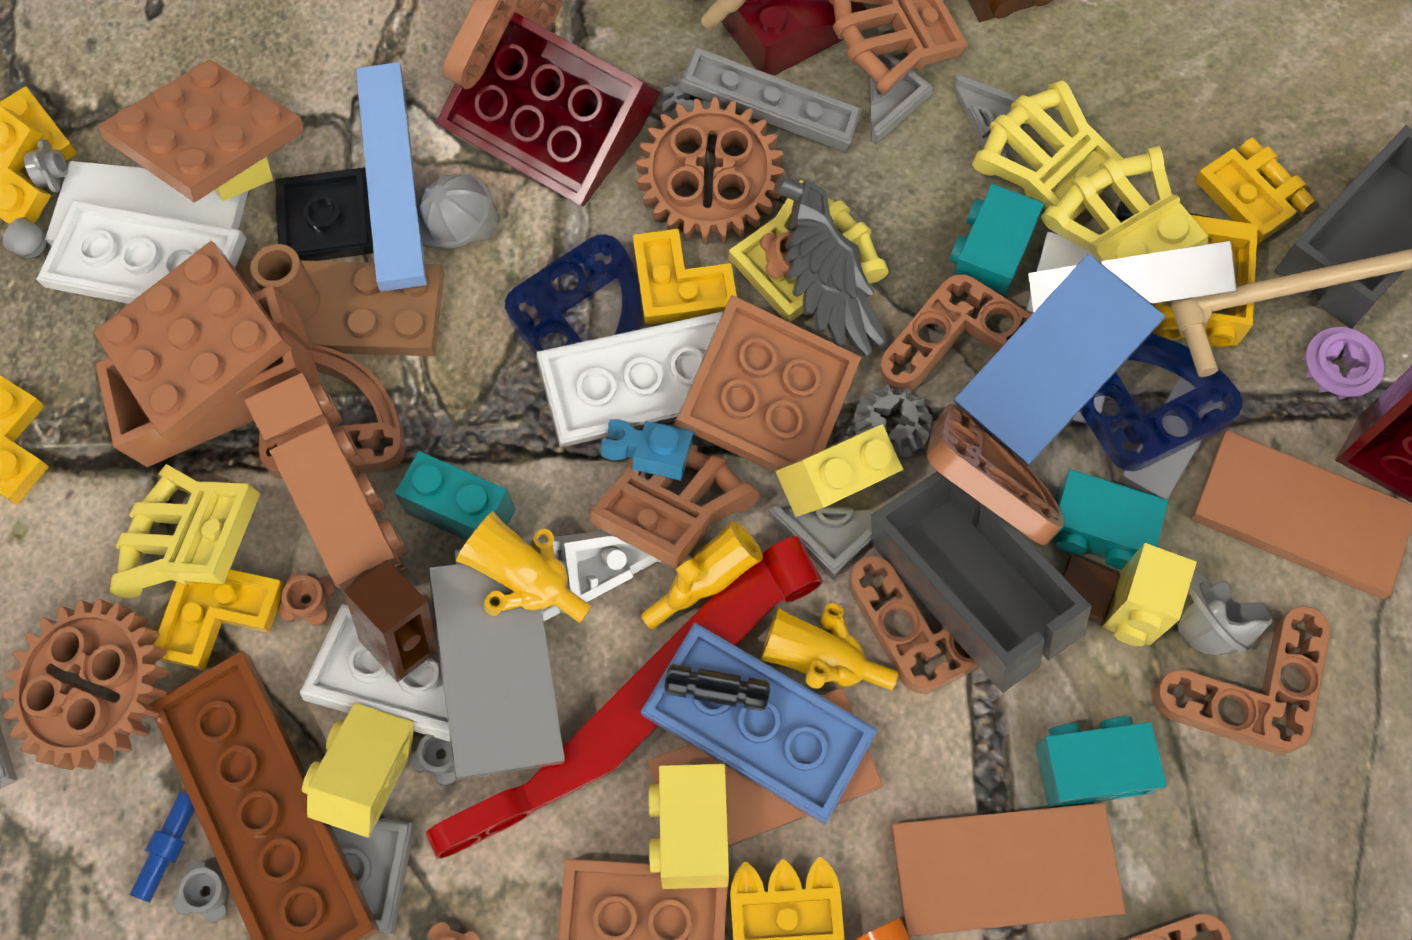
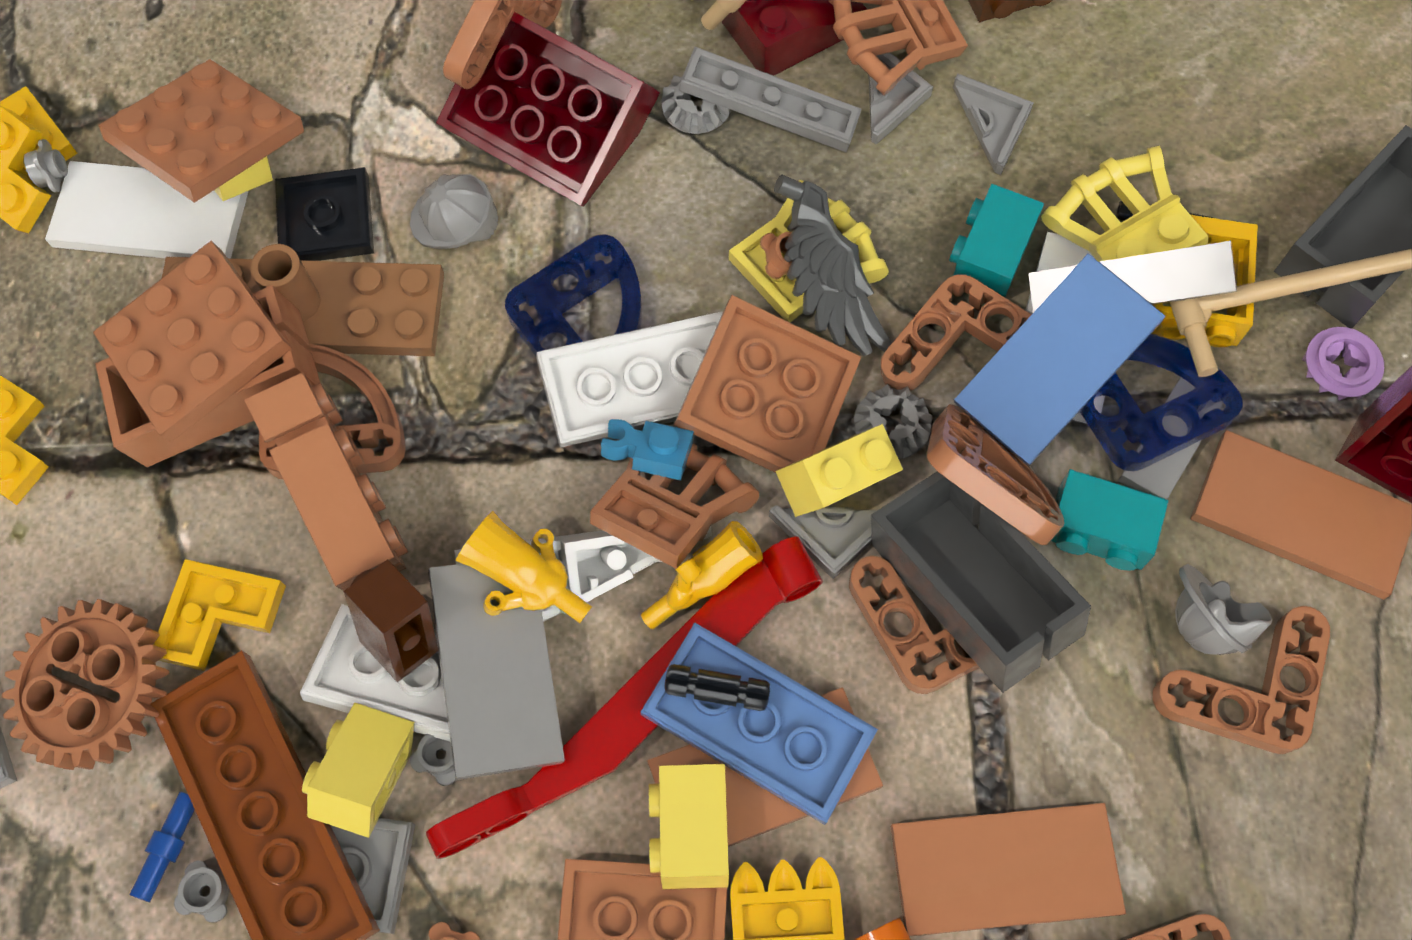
(24, 238): light grey hinge -> none
(124, 251): white tile -> none
(203, 542): light yellow plate -> none
(299, 586): nougat plate -> none
(390, 178): light blue tile -> none
(451, 496): teal brick -> none
(669, 168): nougat gear -> none
(672, 291): yellow plate -> none
(822, 654): yellow piece -> none
(1054, 175): light yellow plate -> none
(1093, 584): reddish brown tile -> none
(1099, 763): teal brick -> none
(1148, 595): light yellow brick -> none
(1247, 196): yellow plate -> none

